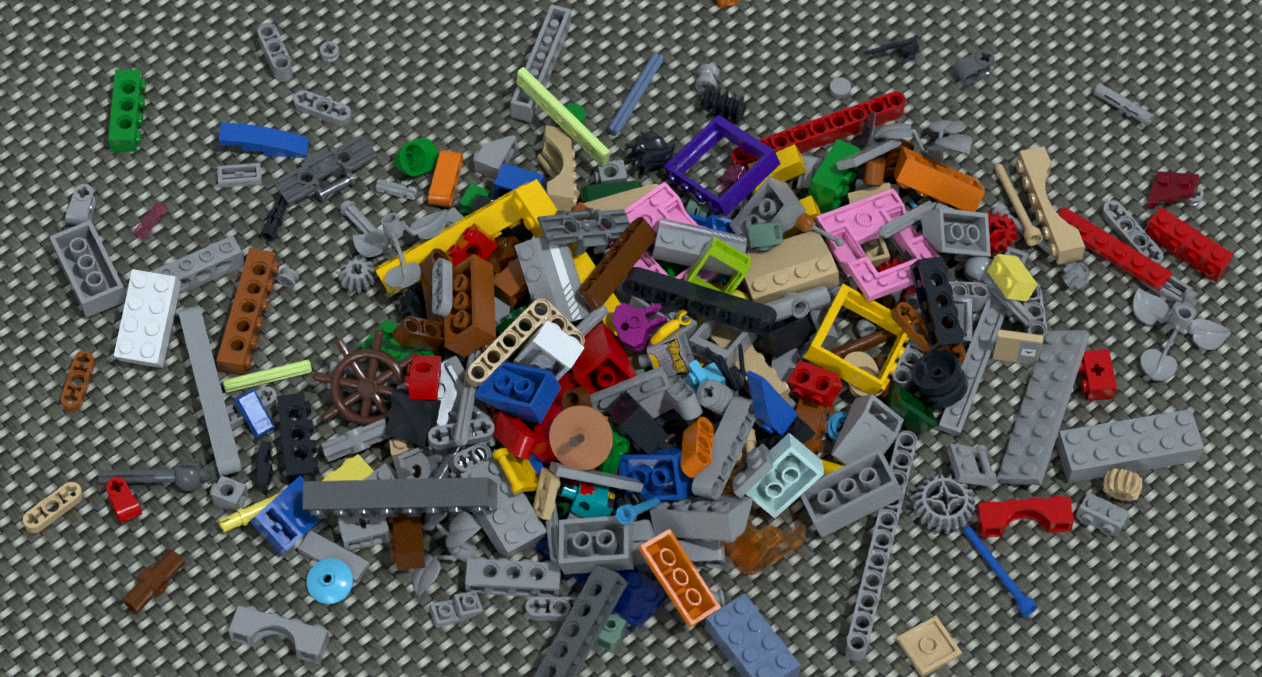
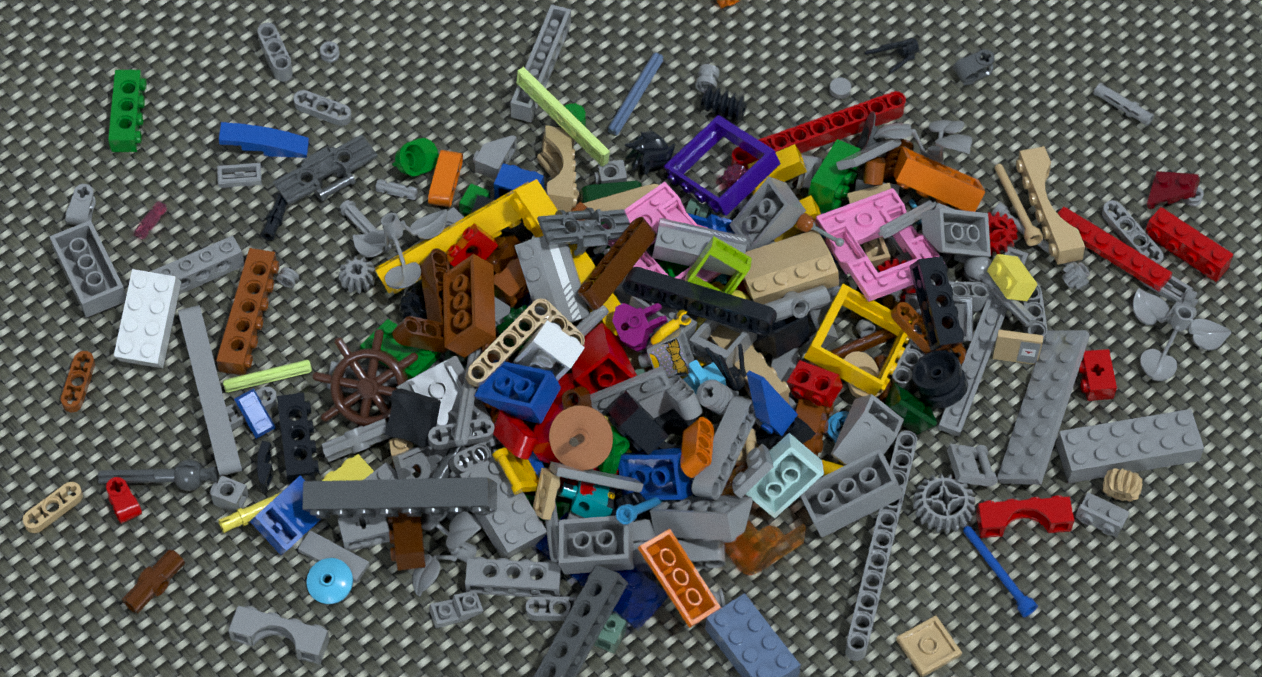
(423, 377): red brick -> none
(442, 287): light grey beam -> none
(765, 234): sand green brick -> none

